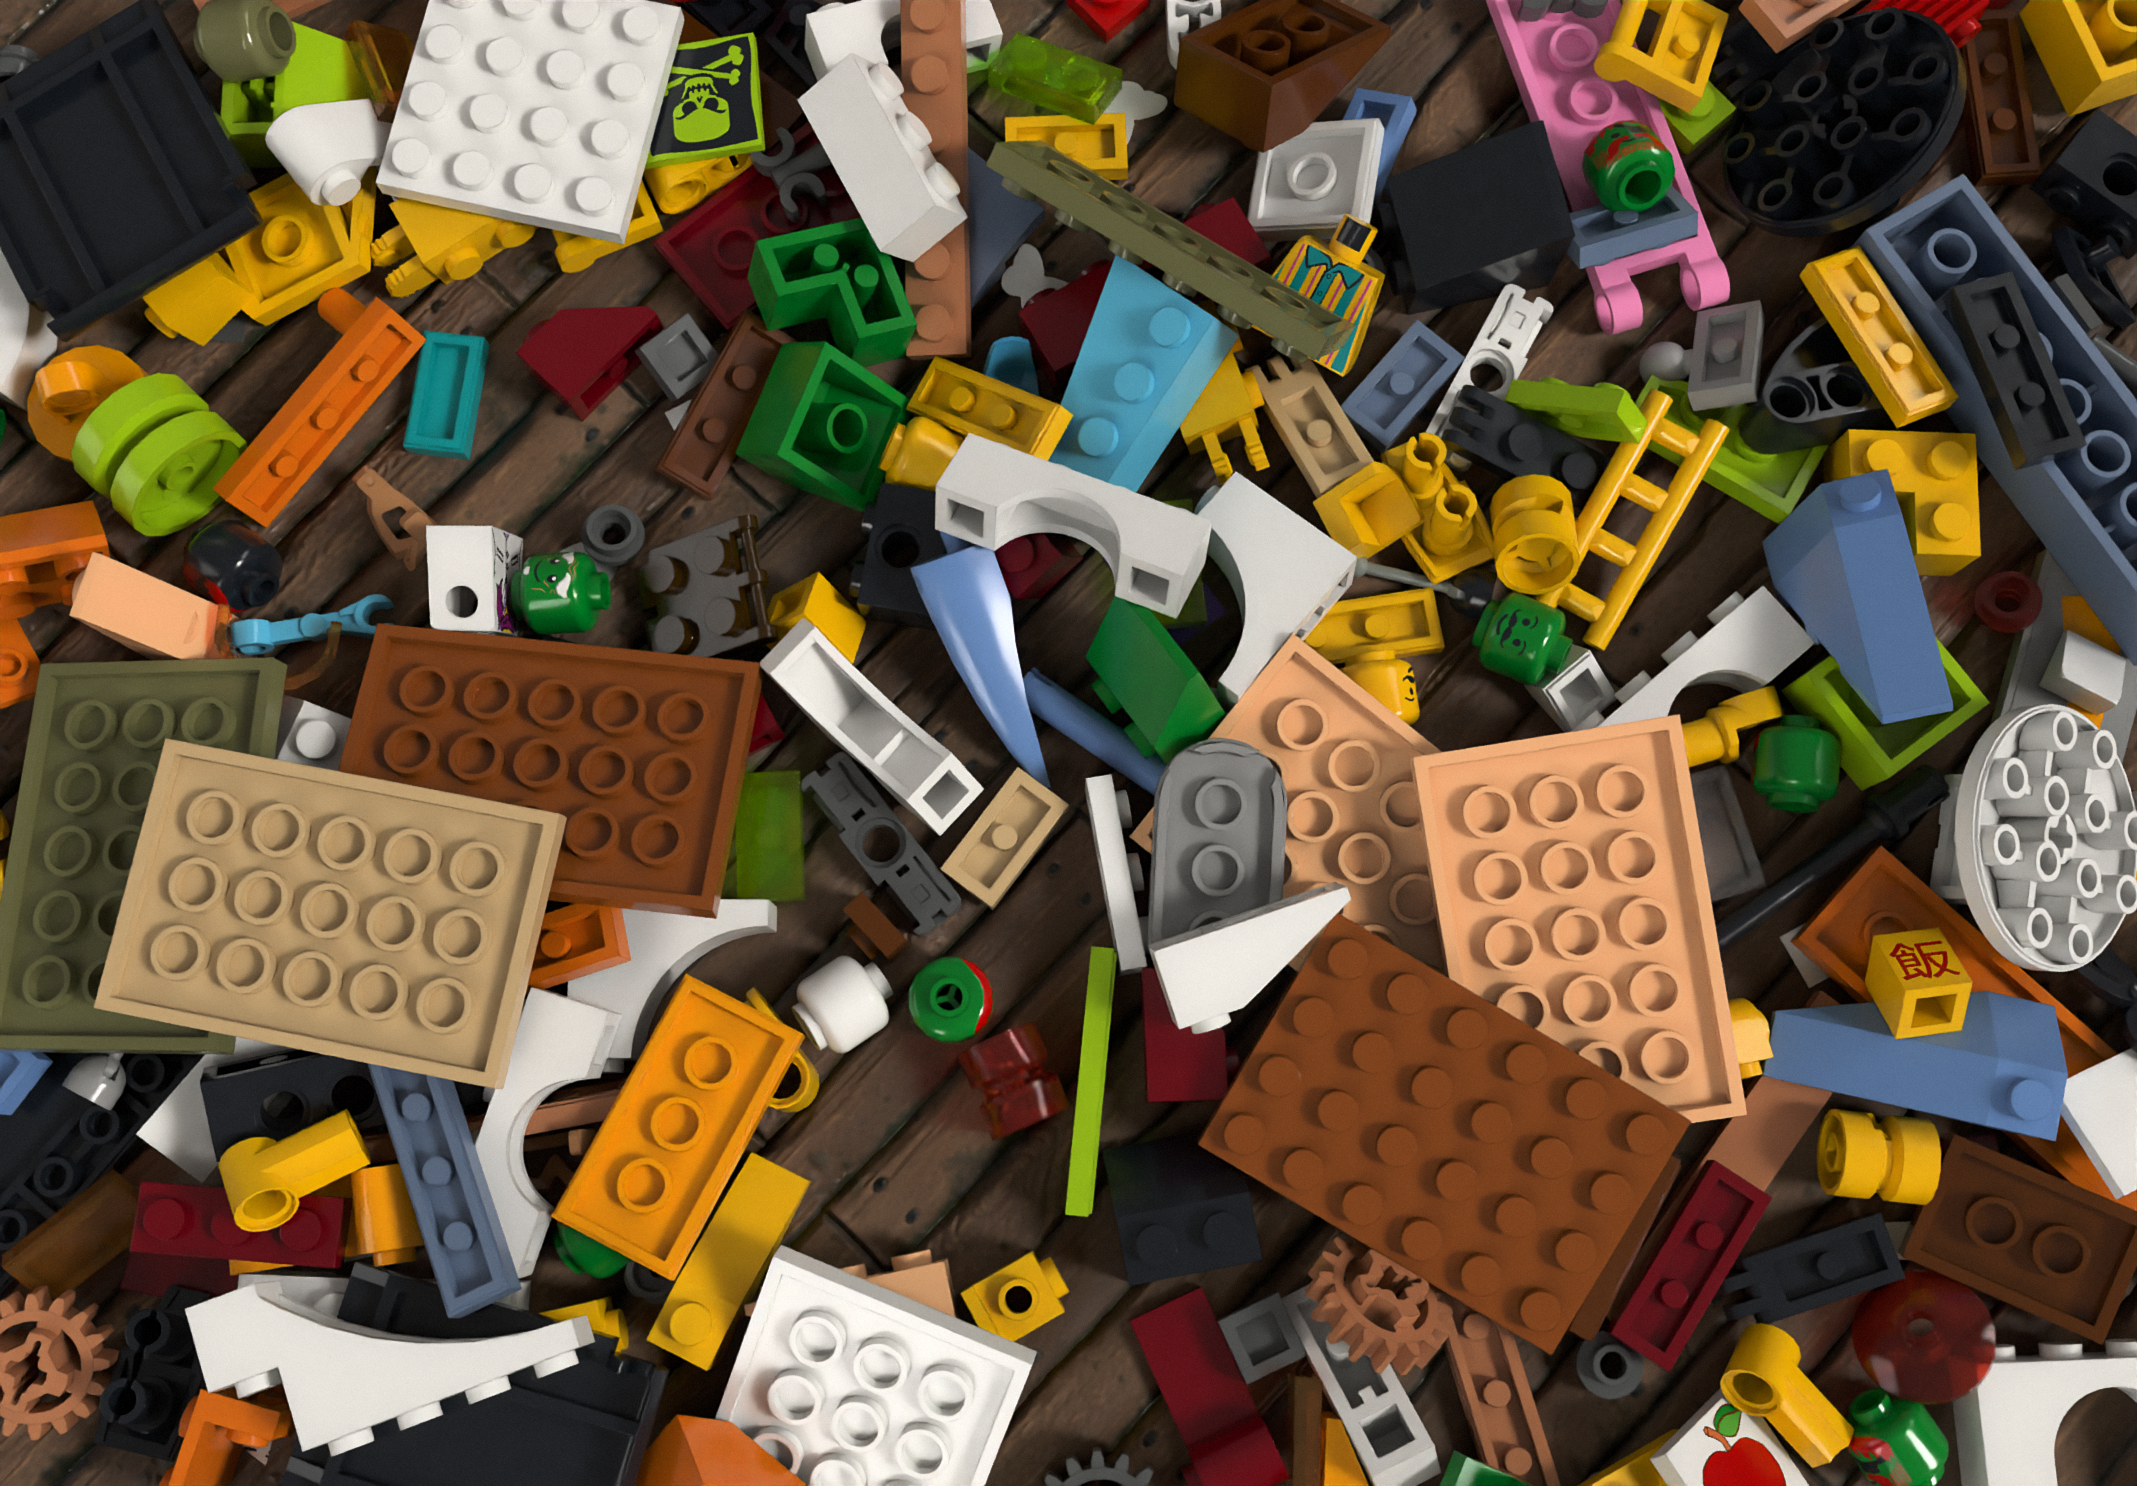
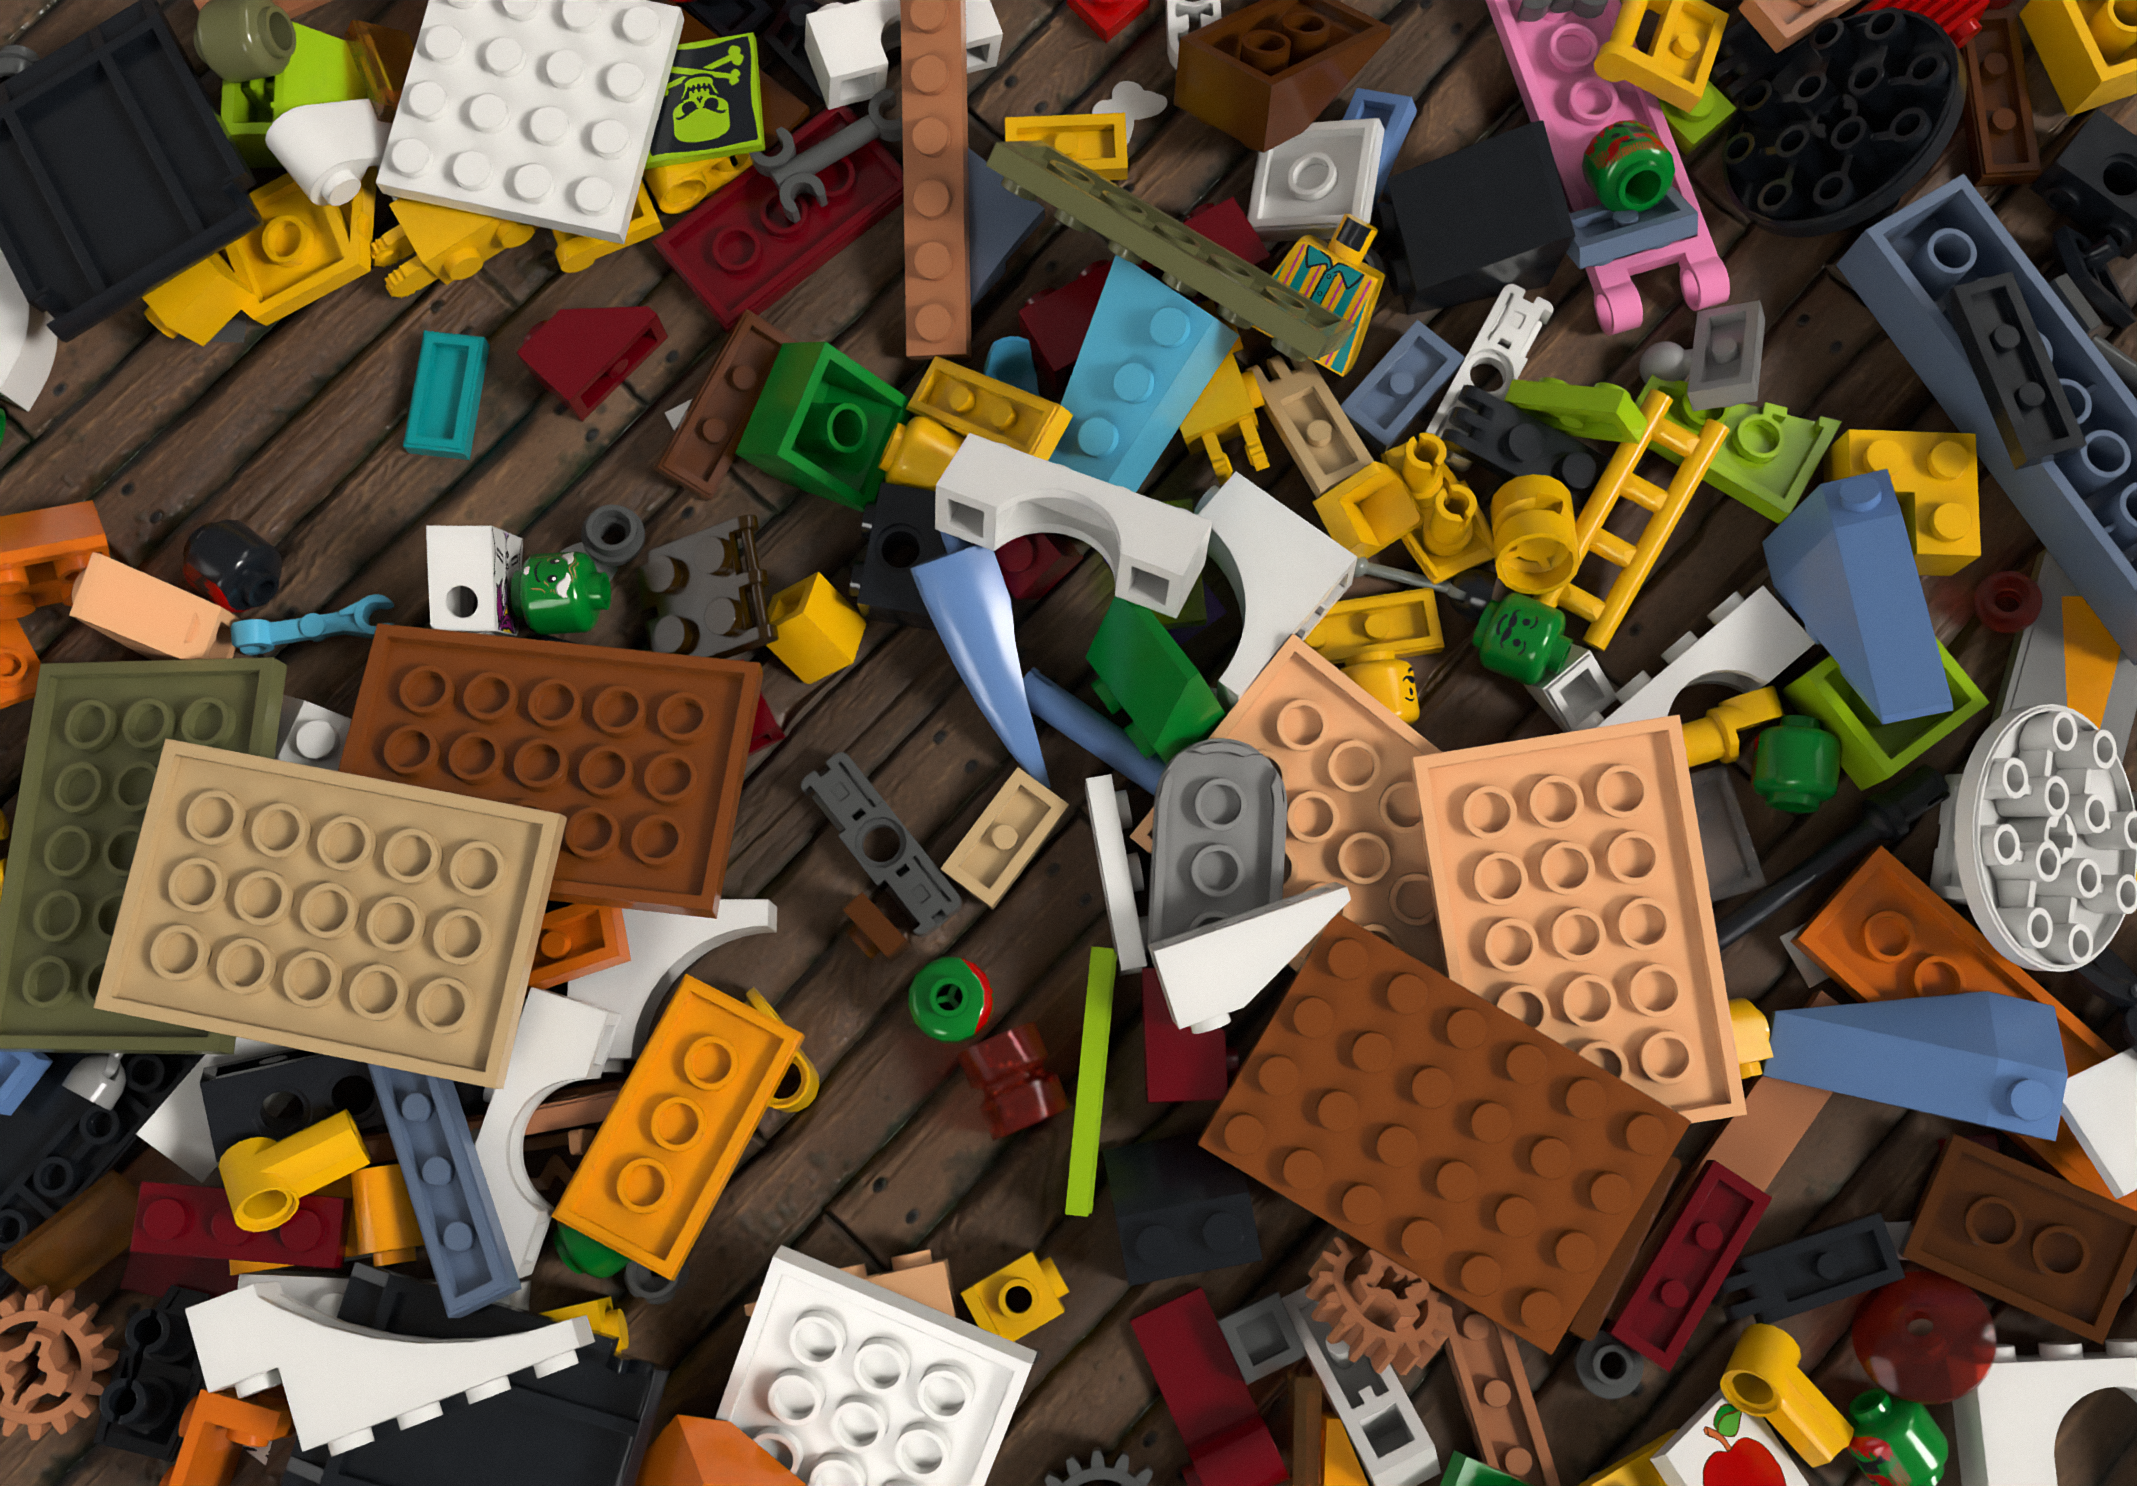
(72, 389): light orange tile -> none
(156, 453): lime wheel -> none
(292, 681): clear orange helmet -> none
(324, 406): orange piece -> none
(383, 498): medium nougat helmet -> none
(678, 357): dark grey plate -> none
(729, 1263): yellow slope -> none
(770, 837): clear neon green plate -> none
(837, 277): green brick -> none
(842, 1004): white head -> none
(870, 727): white arch -> none
(883, 157): white brick -> none
(1027, 275): white sticker -> none
(1055, 78): clear neon green plate -> none
(1811, 397): black beam -> none
(1878, 336): yellow tile -> none
(1892, 1157): yellow wheel -> none
(1918, 983): yellow brick -> none
(2085, 674): white slope -> none

